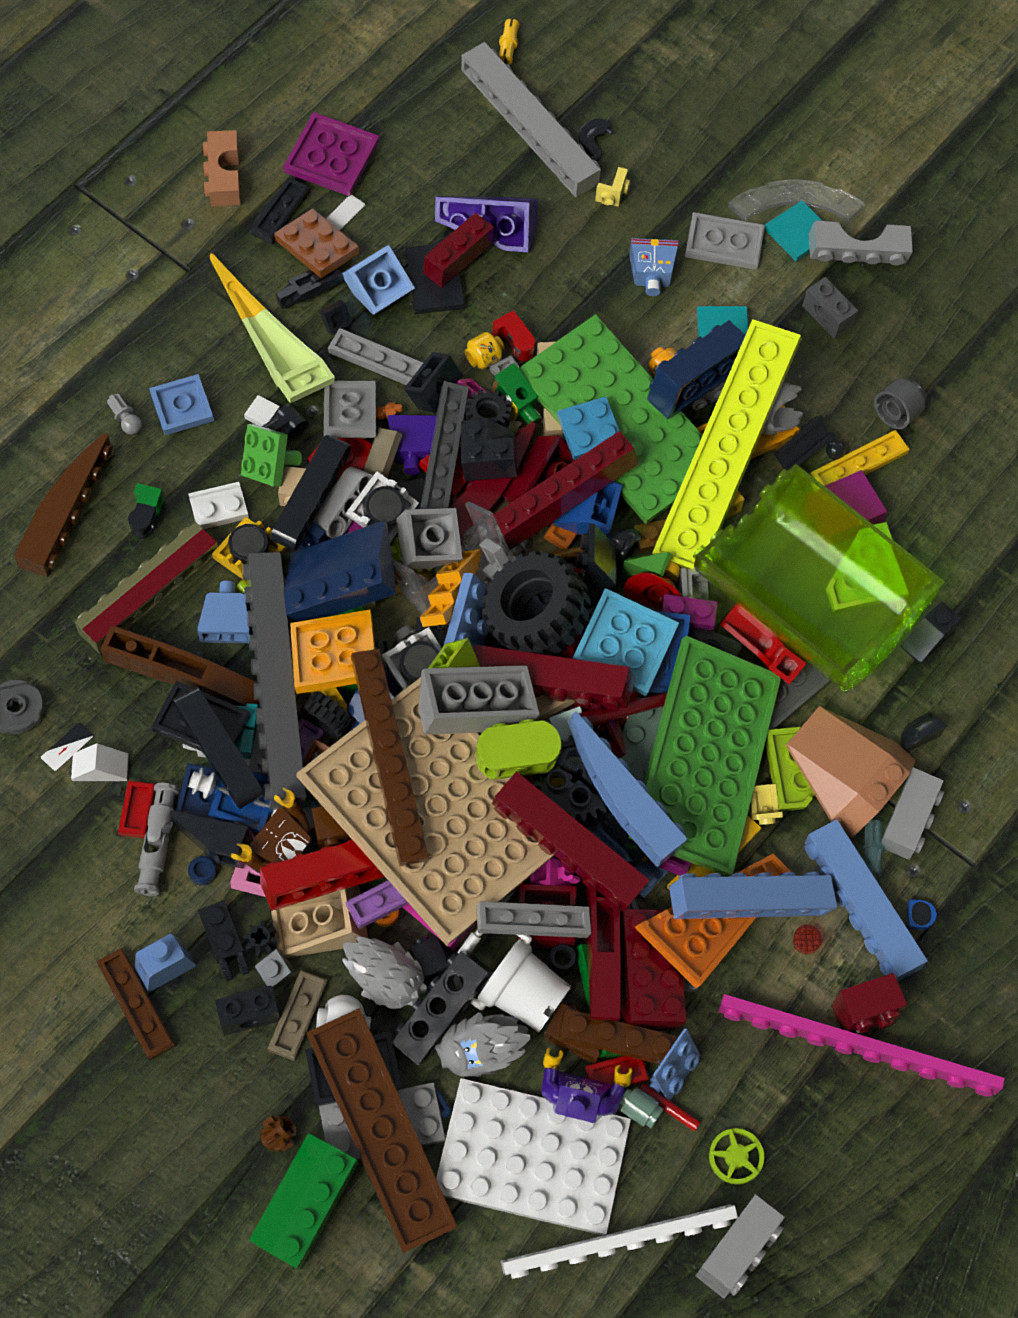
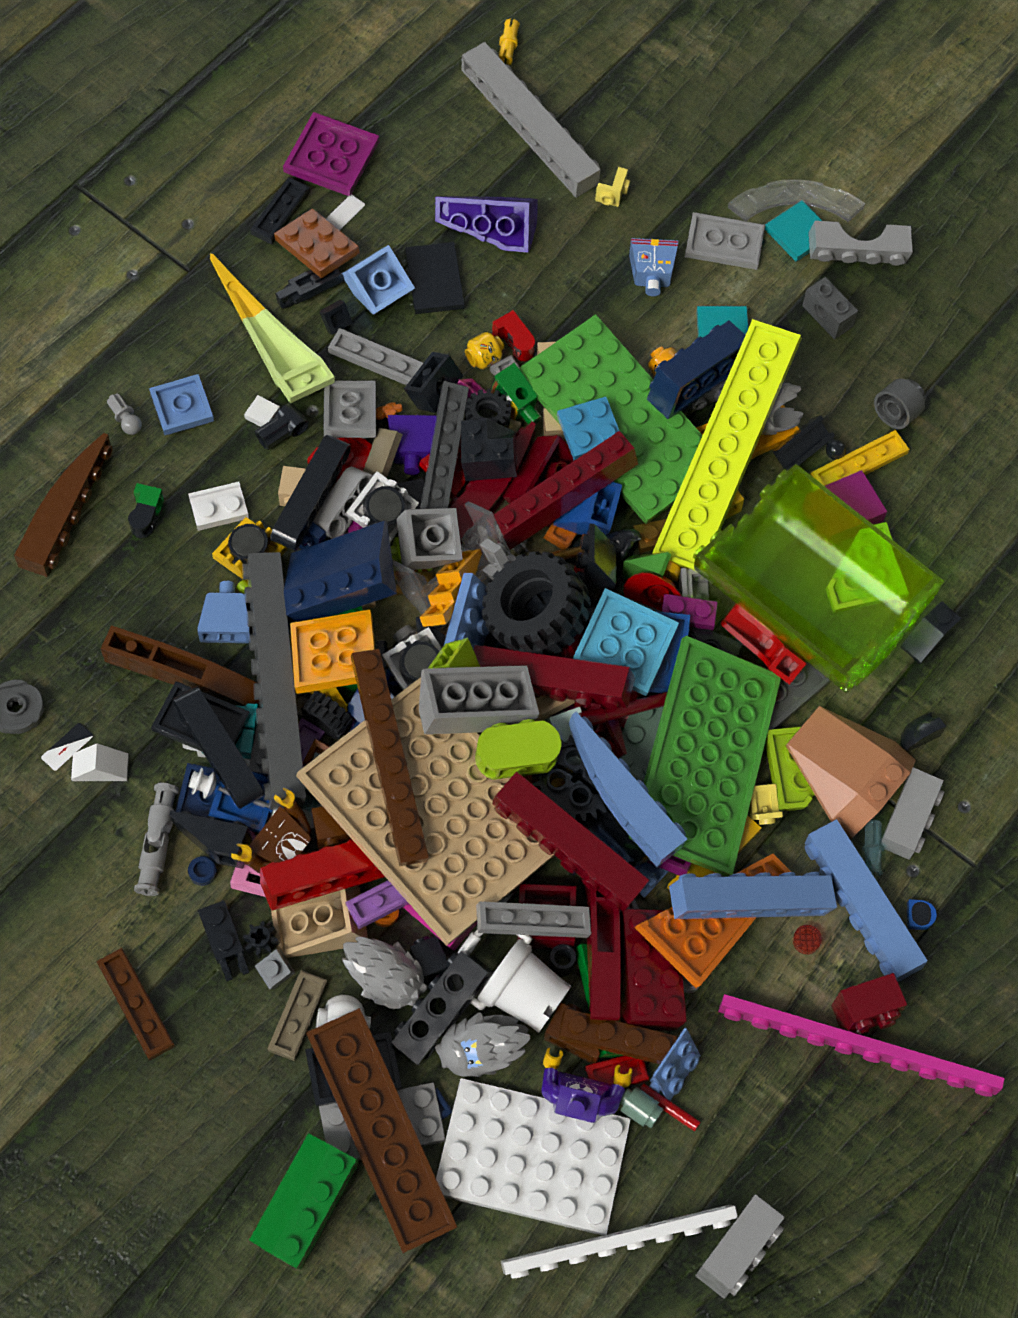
(136, 809): red tile -> none
(148, 585): brick -> none
(162, 962): medium blue torso -> none
(221, 152): nougat arch -> none
(247, 1010): black brick -> none
(267, 455): bright green plate -> none
(278, 1133): reddish brown gear -> none
(458, 250): dark red brick -> none
(553, 874): dark pink brick -> none
(589, 132): black piece -> none
(736, 1156): lime wheel -> none

